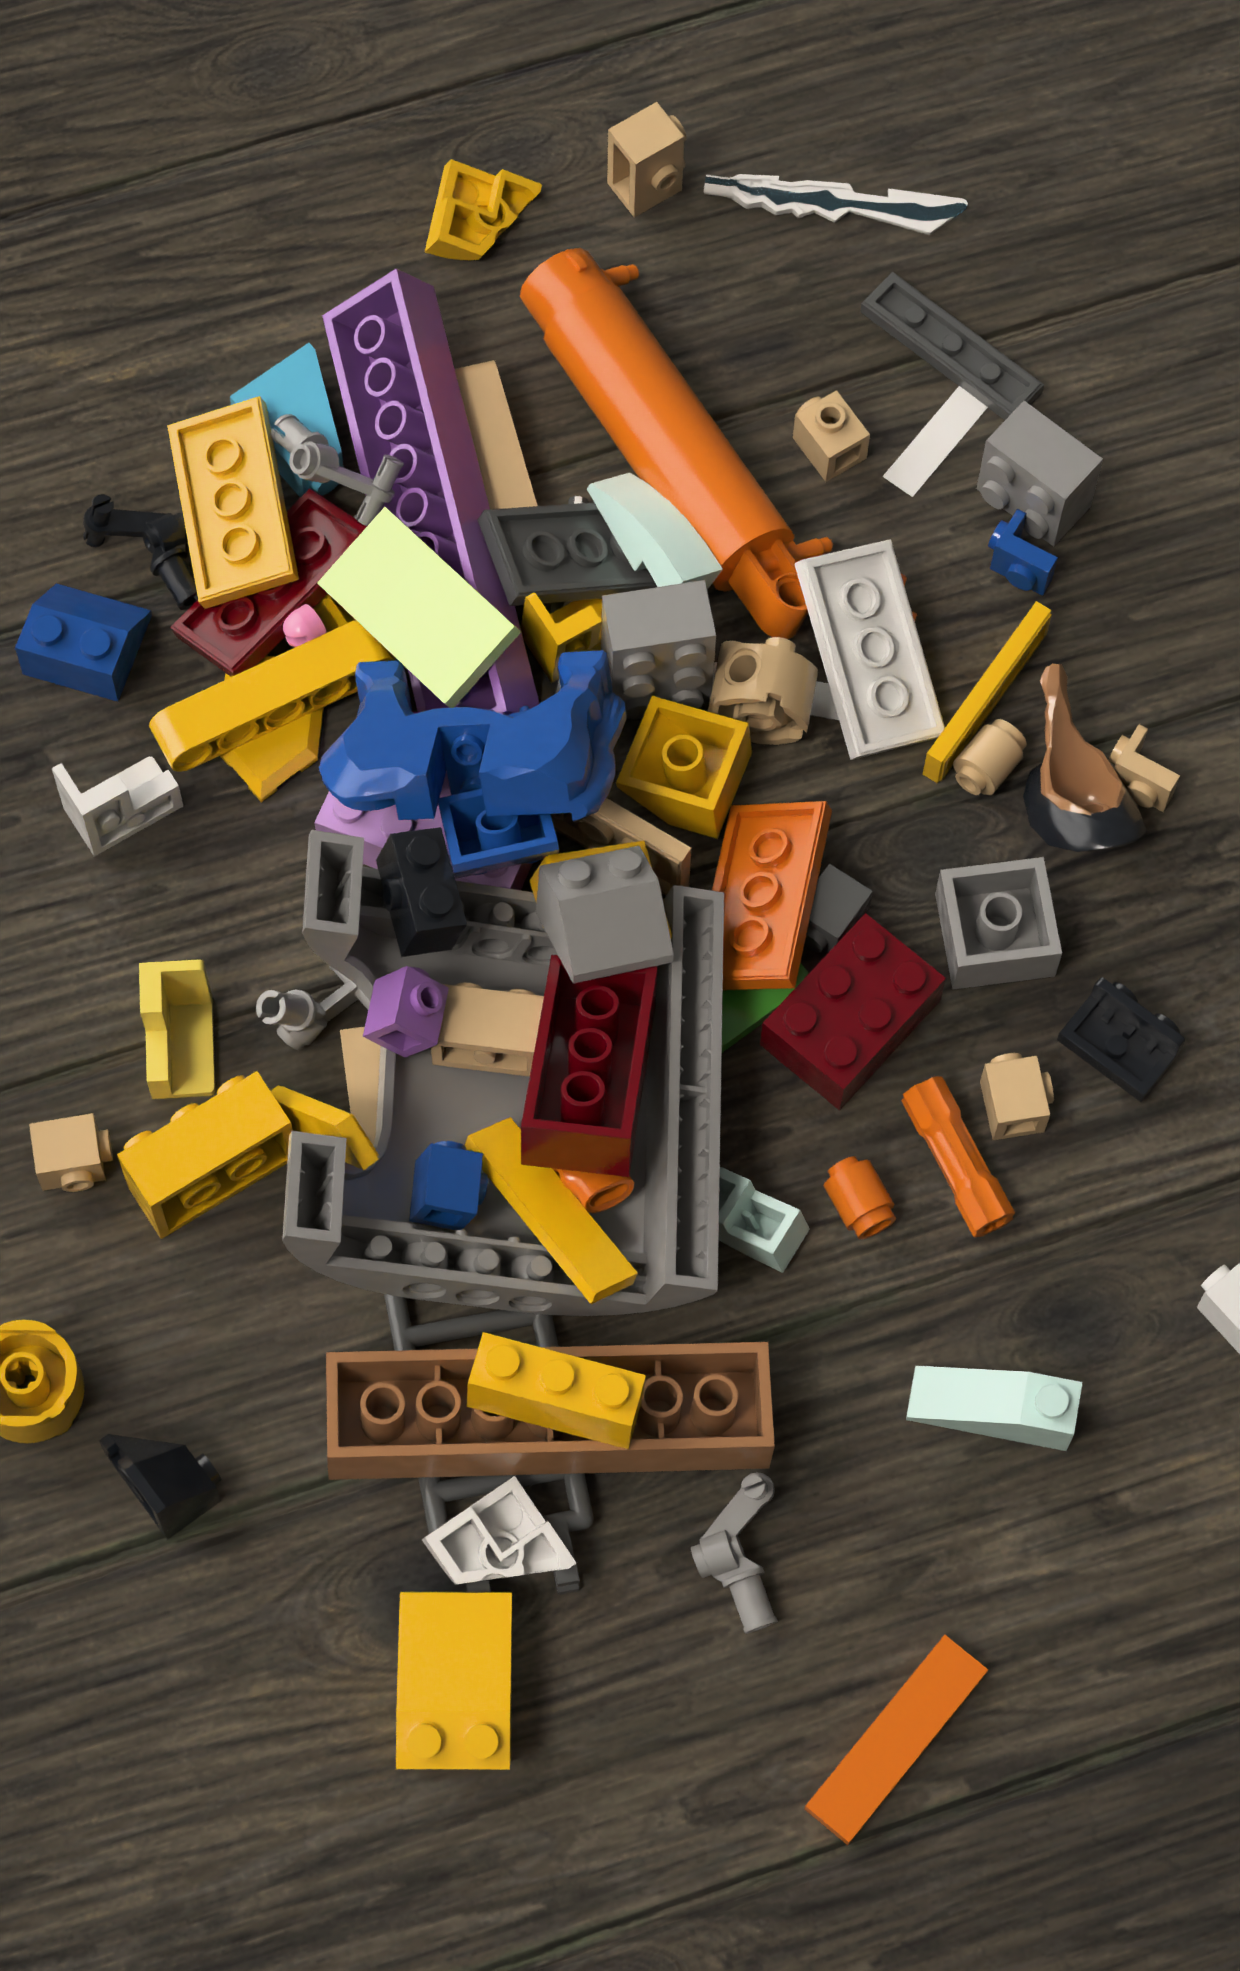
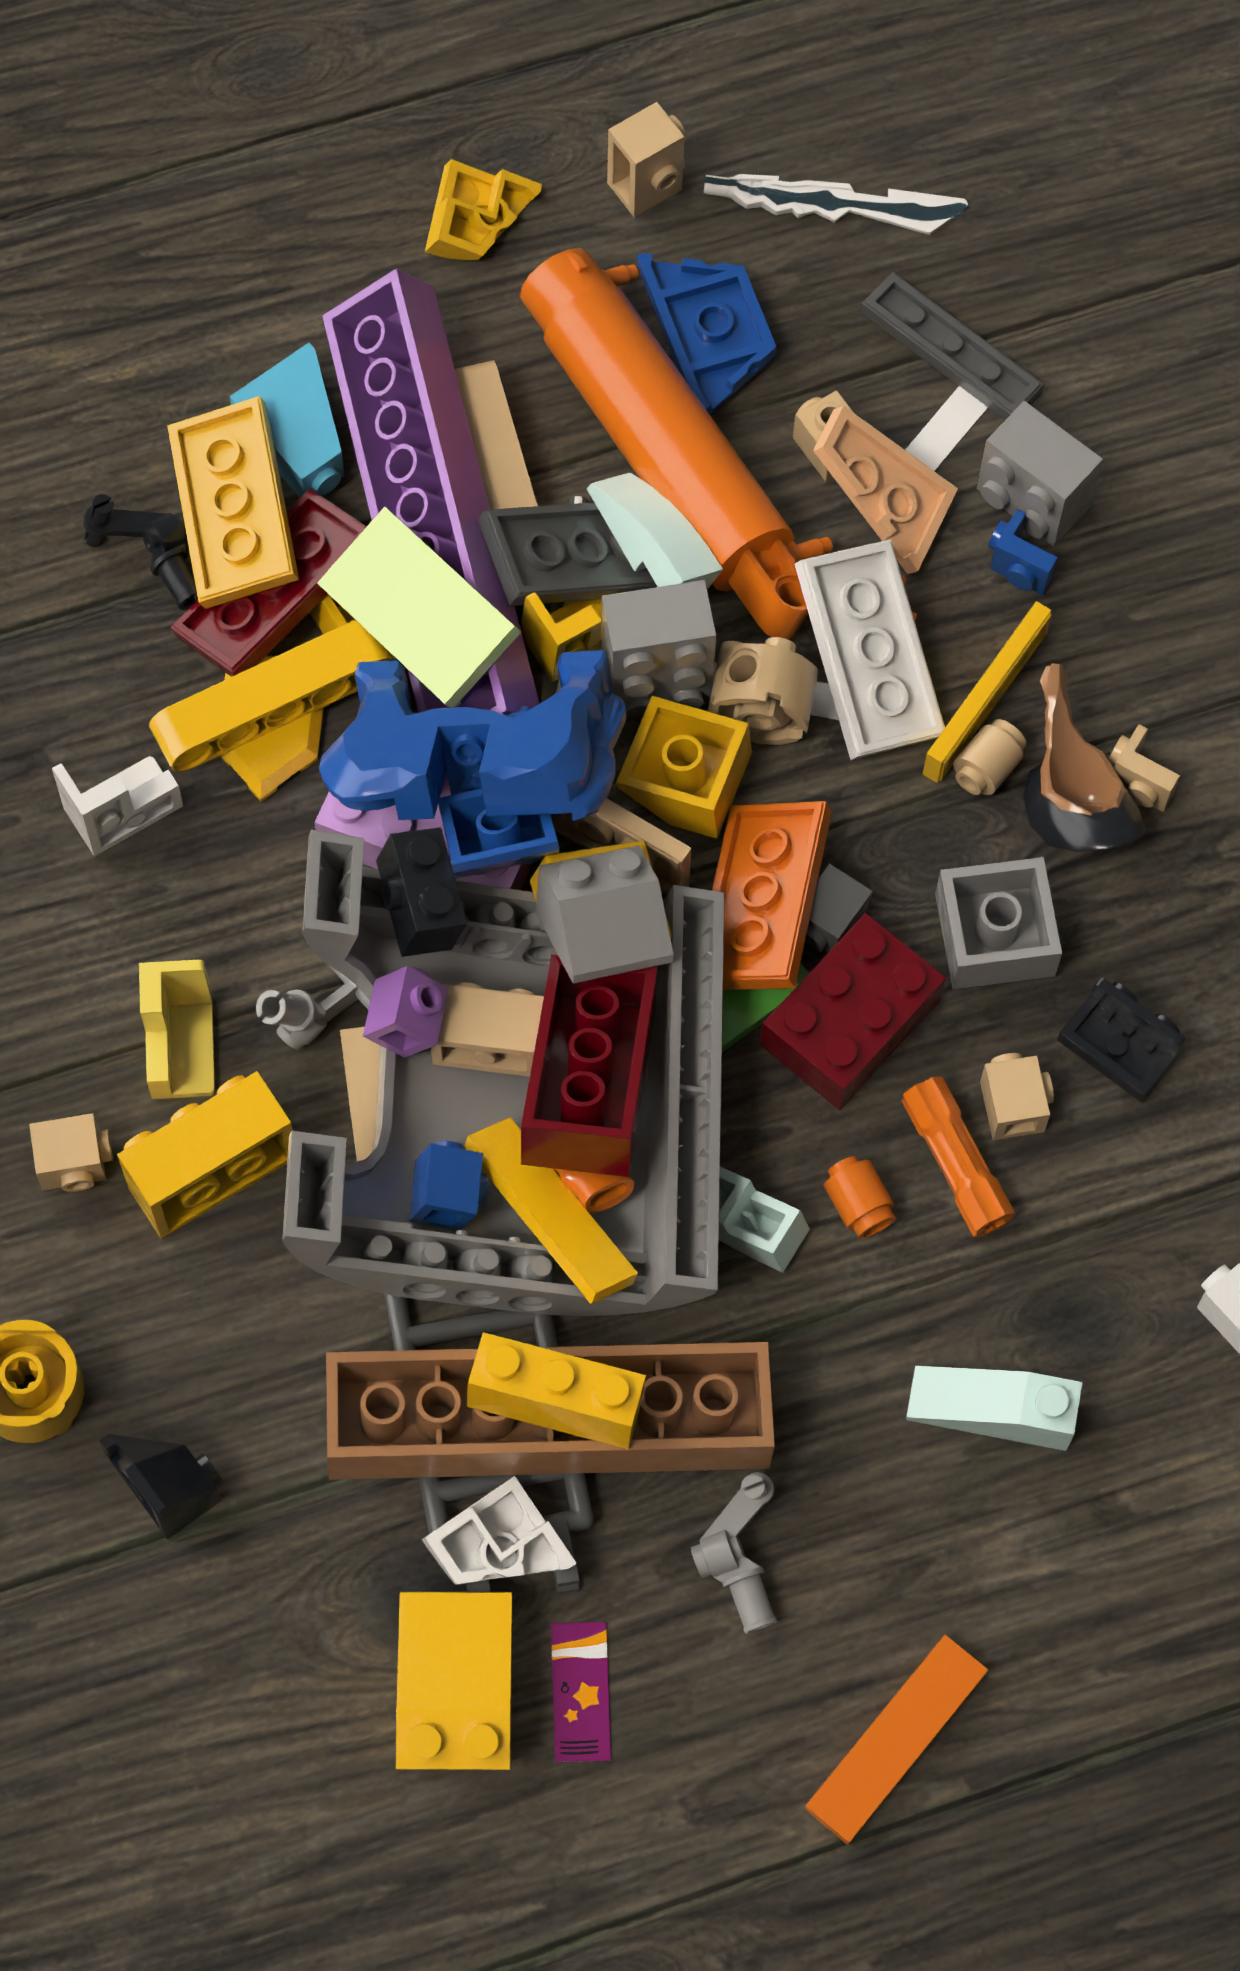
(81, 641): blue slope -> none
(303, 626): bright pink hinge -> none
(319, 462): light grey pin -> none
(320, 1118): yellow tile -> none
(580, 1692): none -> magenta sticker
(709, 324): none -> blue wing
(886, 484): none -> light nougat wing

